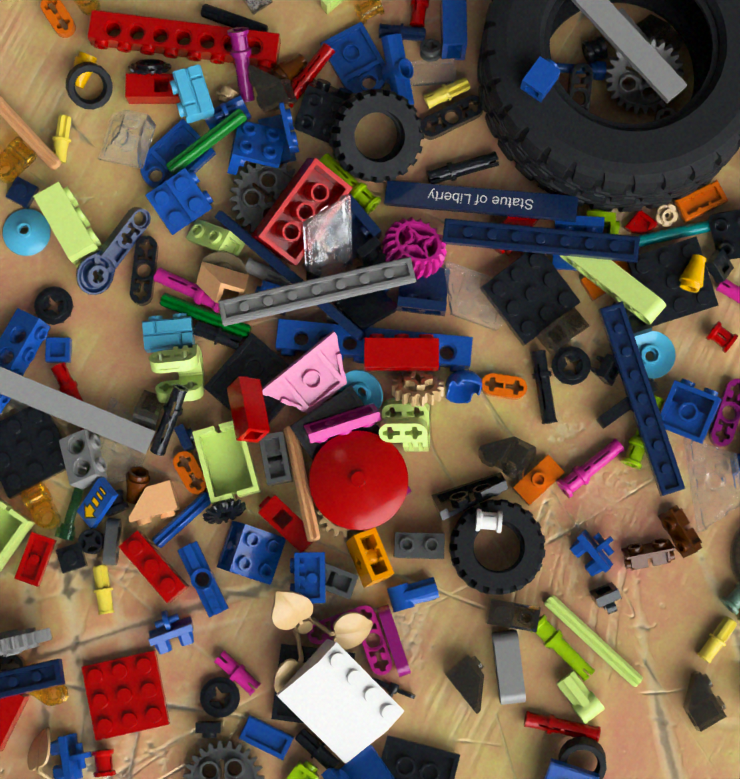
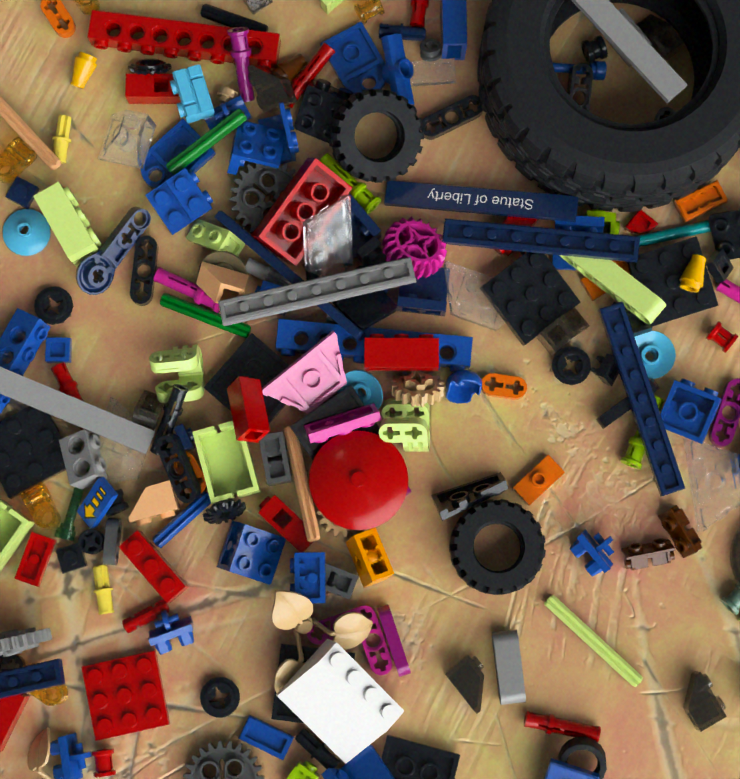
(84, 67): black tyre -> none
(136, 481): reddish brown cone -> none
(145, 616): none -> red axle
(165, 334): medium azure brick -> none
(174, 477): none -> black beam
(195, 564): blue piece -> none
(209, 728): black plate -> none
(217, 335): black axle -> none
(237, 672): dark pink pin -> none
(393, 688): black piece -> none
(407, 595): blue piece -> none
(419, 545): dark grey brick -> none
(446, 92): light yellow axle -> none
(452, 171): black pin -> none
(488, 520): white bush -> none
(509, 455): clear smoke slope -> none
(512, 615): clear smoke slope -> none
(540, 78): blue brick -> none
(543, 386): black pin -> none
(553, 639): lime pin -> none
(581, 474): dark pink pin -> none
(583, 702): yellowish green piece -> none
(606, 596): black tile -> none
(633, 93): light grey gear -> none
(660, 215): tan plate -> none
(717, 639): light yellow axle -> none

